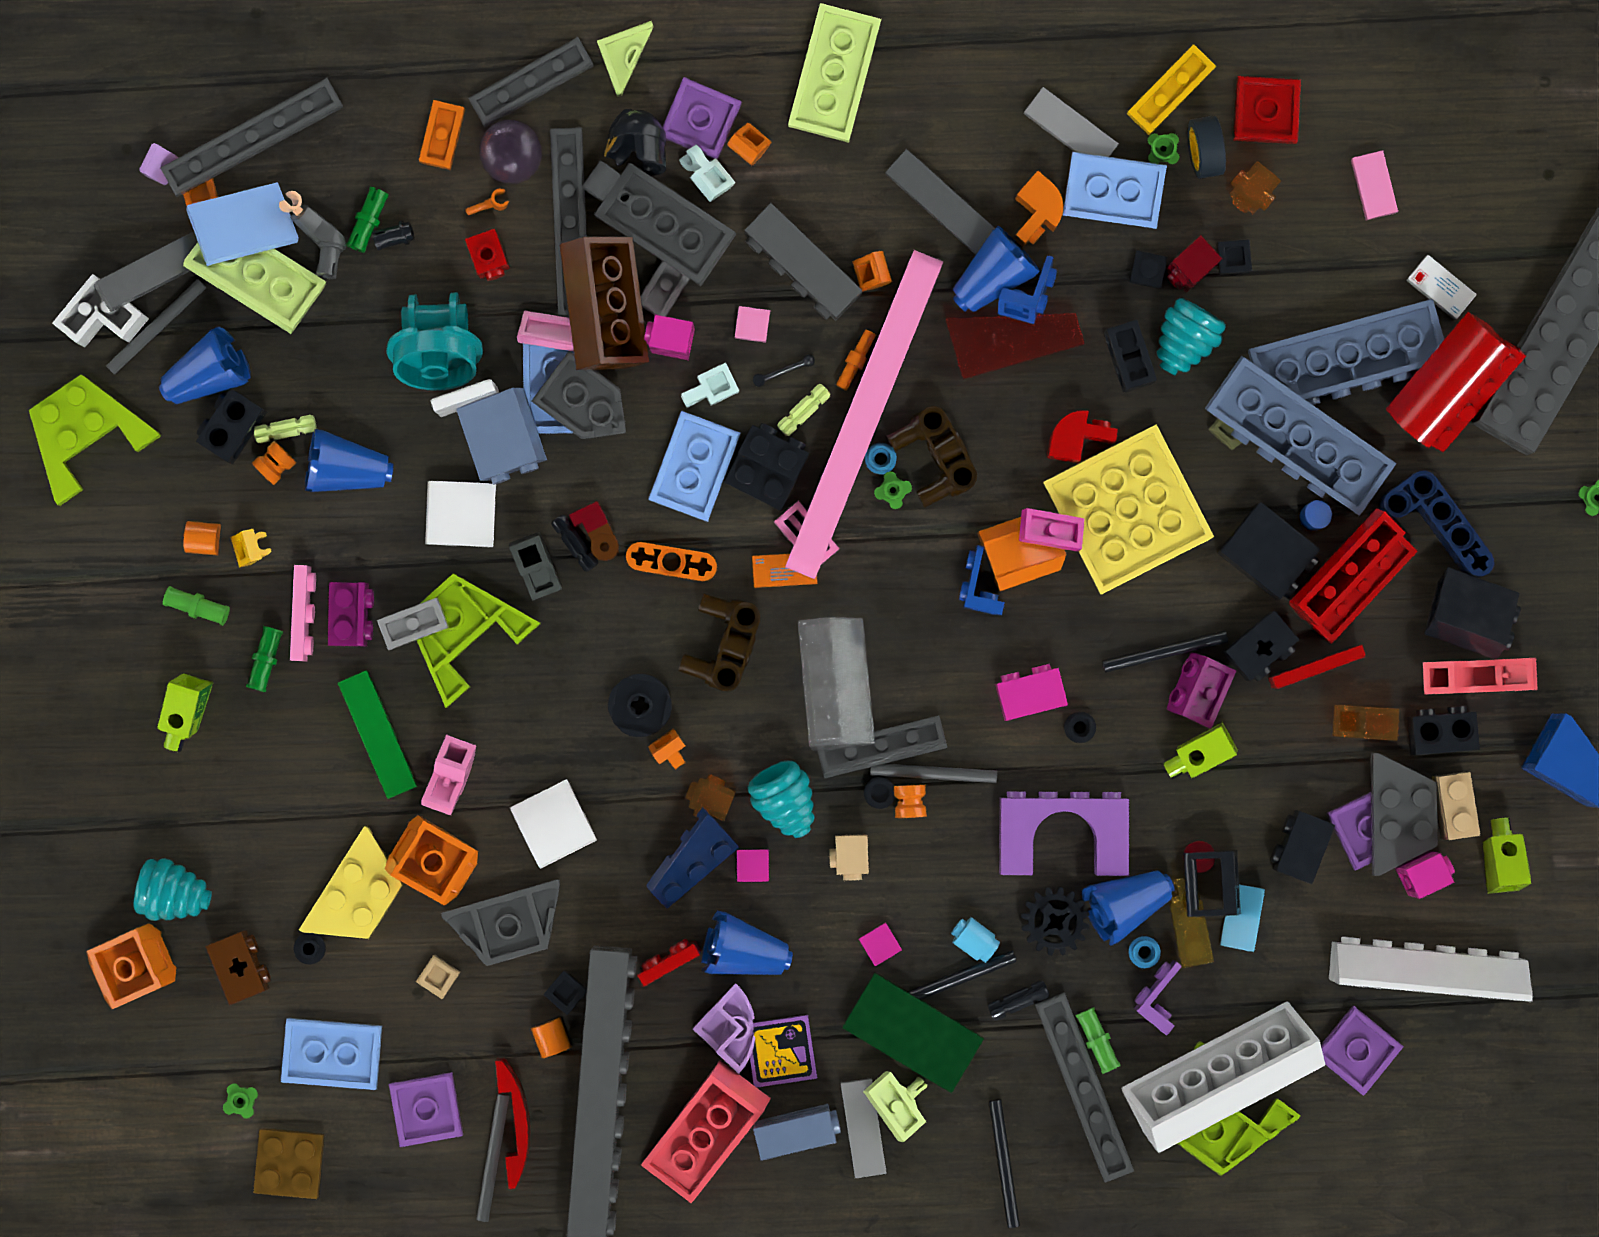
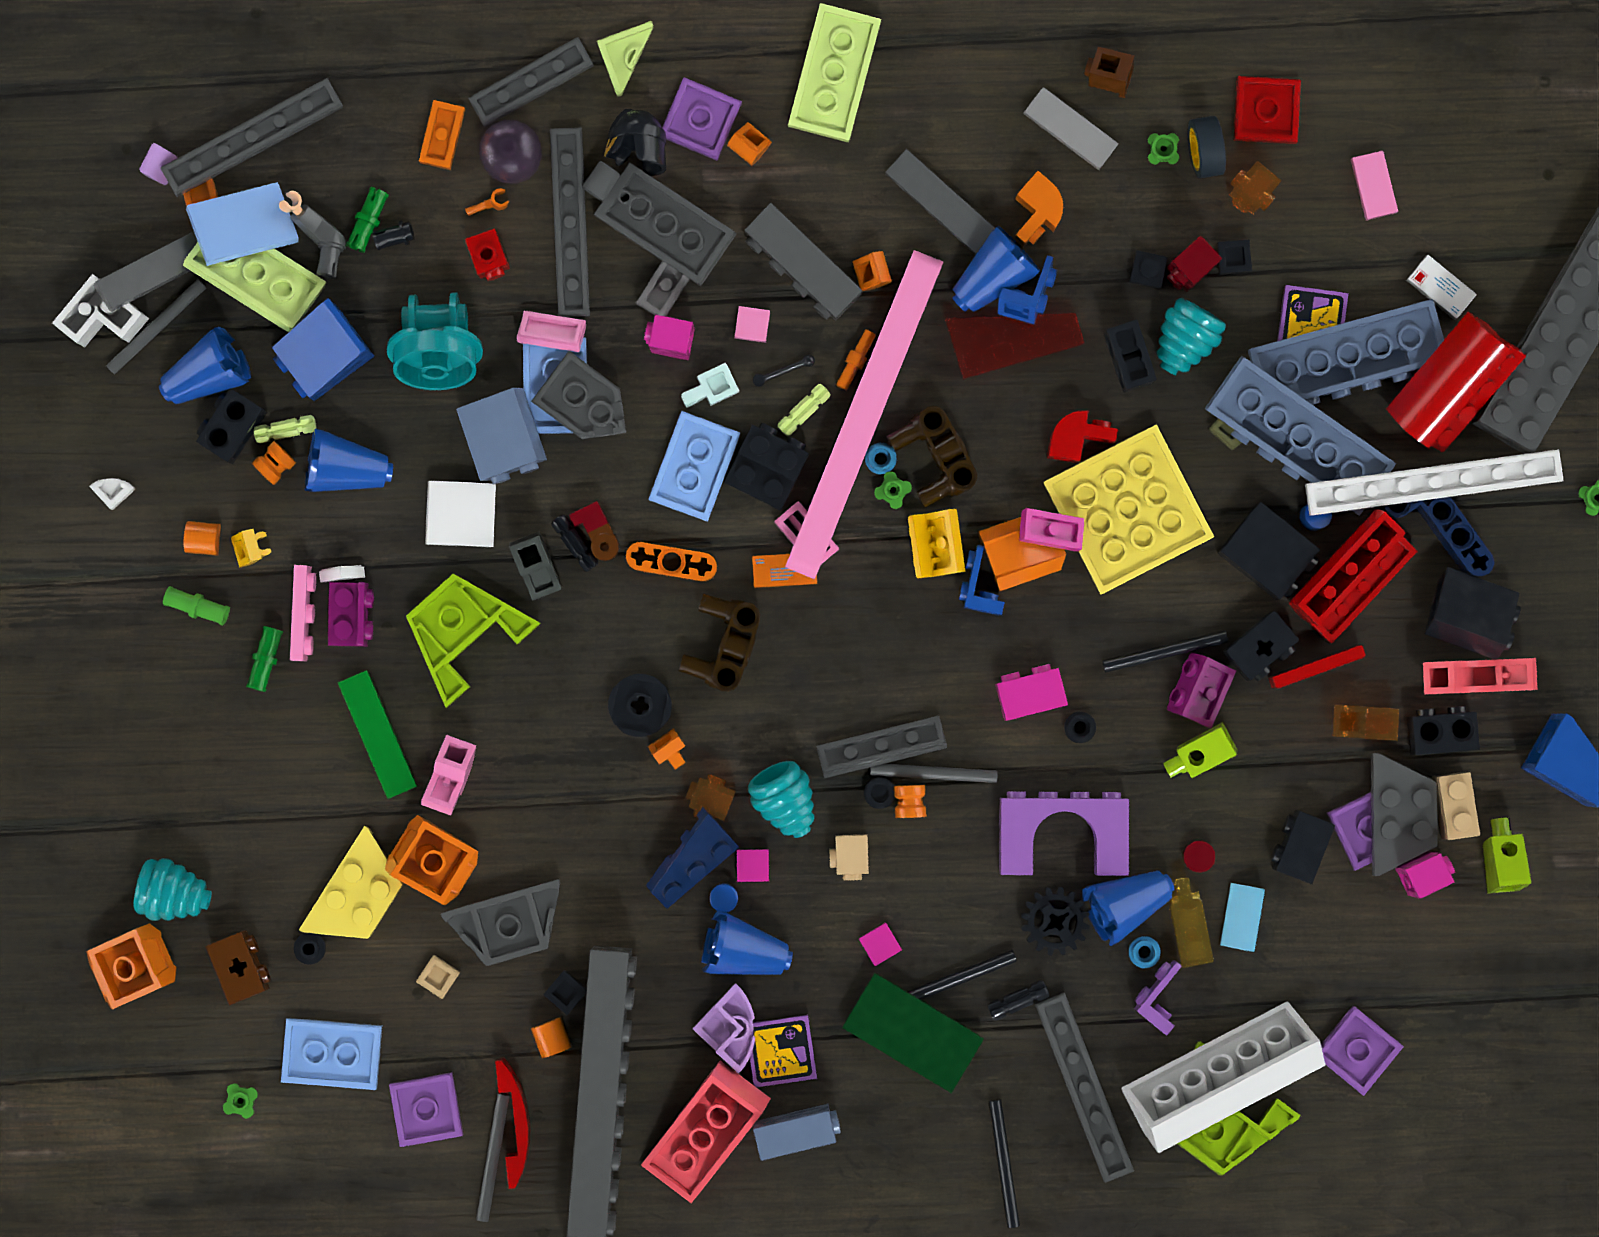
(72, 422): lime wing -> none
(112, 491): none -> white tile
(186, 698): lime torso -> none
(289, 1163): pearl gold plate -> none
(321, 351): none -> slope
(341, 573): none -> white tile
(413, 623): light grey plate -> none
(451, 401): white tile -> none
(553, 824): white slope -> none
(604, 303): reddish brown brick -> none
(680, 954): red plate -> none
(707, 176): light aqua plate -> none
(723, 897): none -> blue piece
(836, 683): clear slope -> none
(863, 1129): light grey tile -> none
(897, 1104): yellowish green plate -> none
(936, 543): none -> yellow bracket
(975, 939): medium azure brick -> none
(1098, 1040): bright green pin -> none
(1110, 70): none -> reddish brown brick
(1114, 190): light blue tile -> none
(1171, 89): yellow plate -> none
(1230, 883): black tile -> none
(1310, 310): none -> tile
(1430, 970): white slope -> none
(1434, 482): none -> white tile

